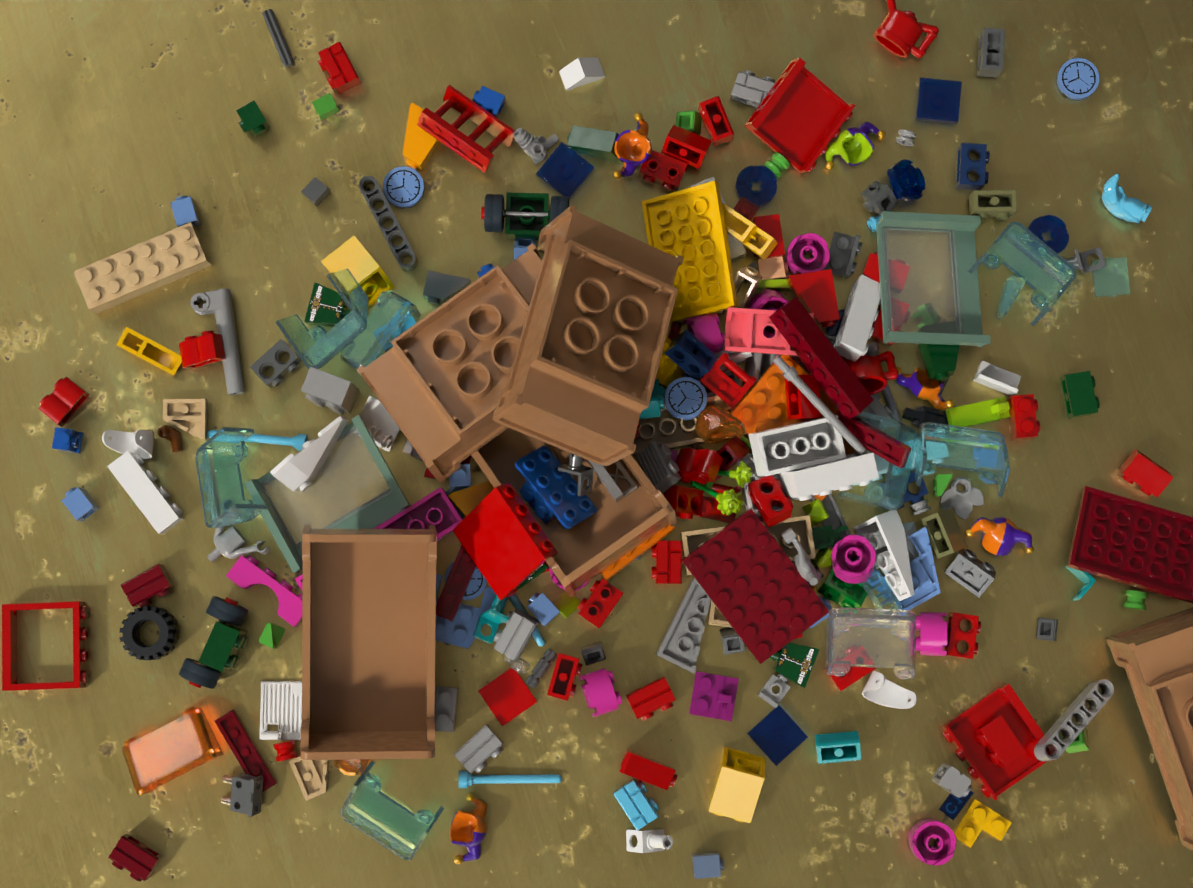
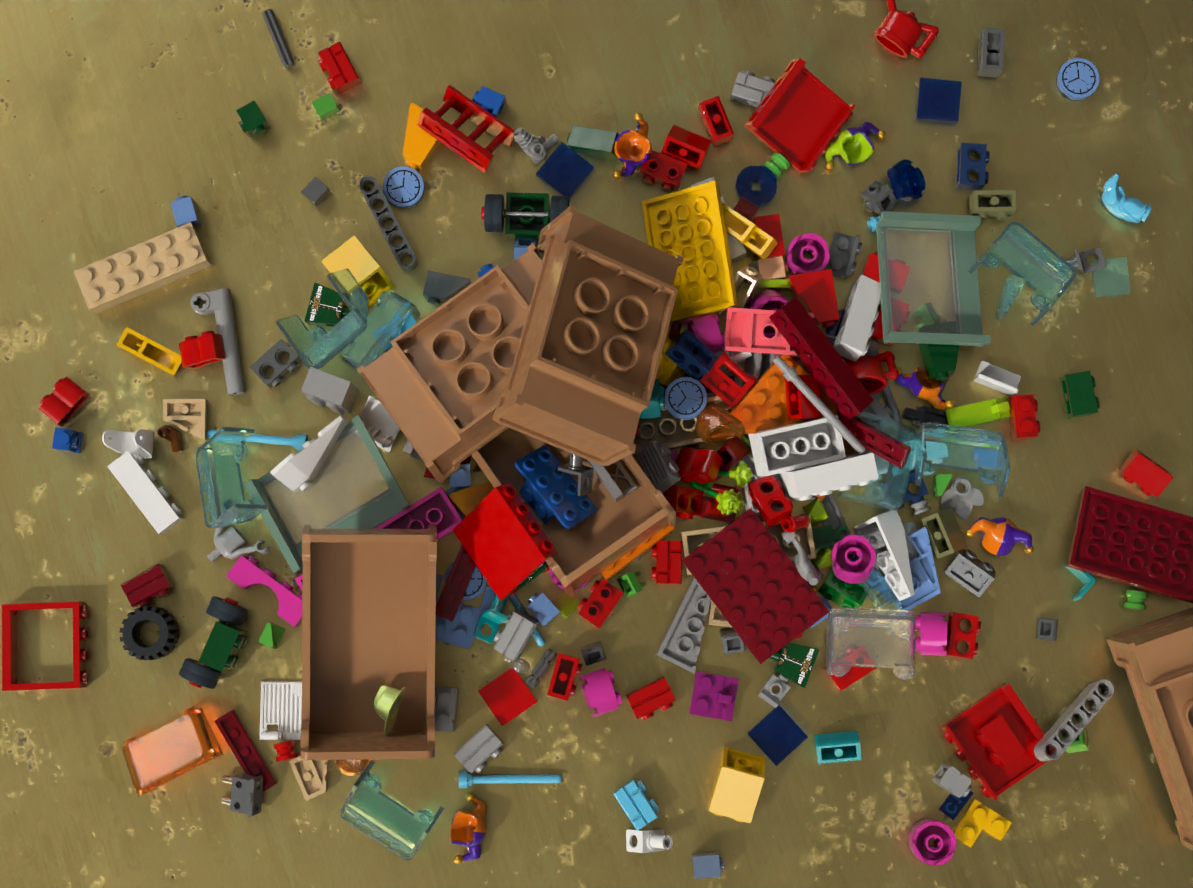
(79, 503): medium blue brick -> none
(135, 858): dark red brick -> none
(387, 705): none -> yellowish green piece
(581, 72): white slope -> none
(630, 583): none -> bright green tile
(647, 770): red slope -> none
(690, 121): bright green slope -> none
(792, 523): none -> red pin
(888, 693): white piece -> none
(906, 137): light grey bush -> none
(1055, 227): clear blue plate -> none

